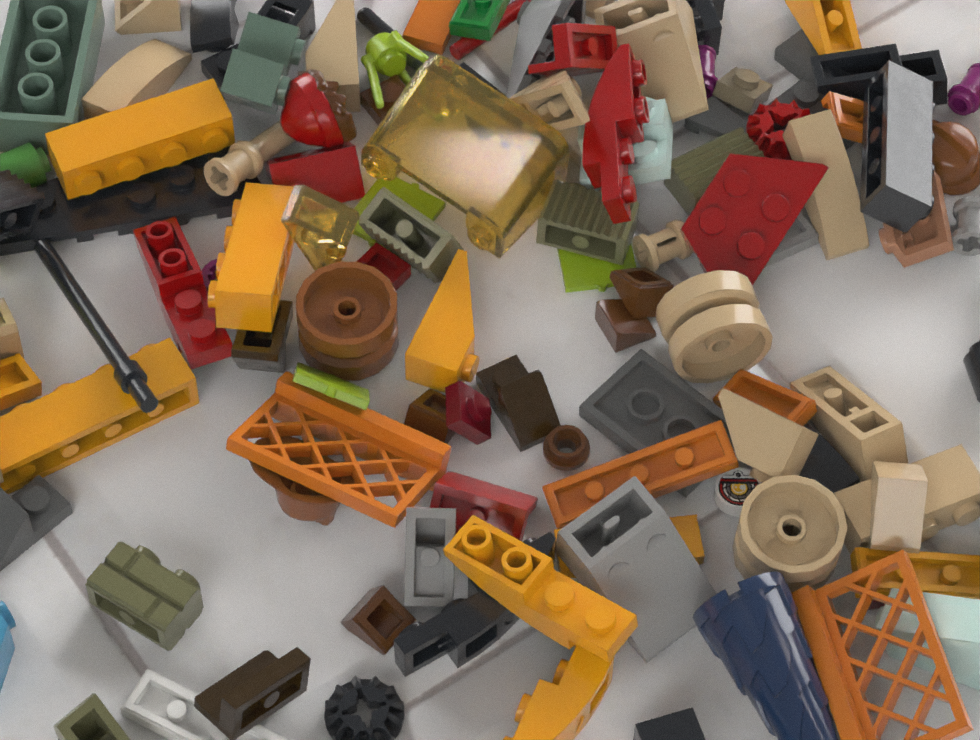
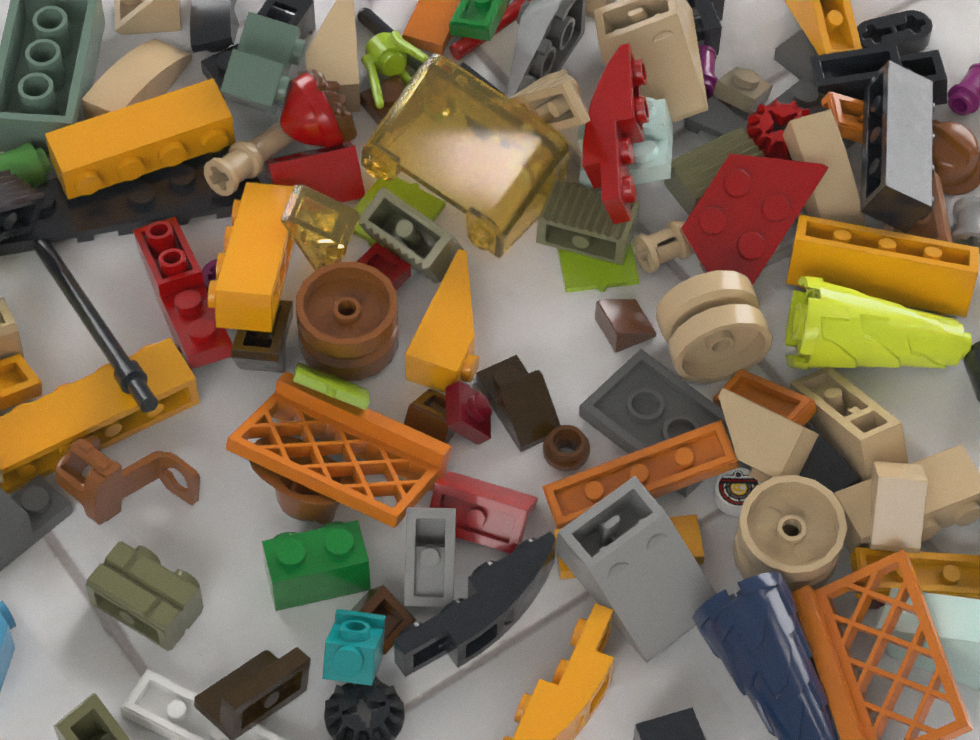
(108, 484): none -> dark orange piece
(316, 564): none -> green brick
(354, 647): none -> teal brick
(536, 592): light orange slope -> none
(579, 49): red panel -> none
(640, 290): reddish brown slope -> none
(854, 330): none -> neon yellow cone
(886, 264): none -> light orange brick
(891, 30): none -> black beam

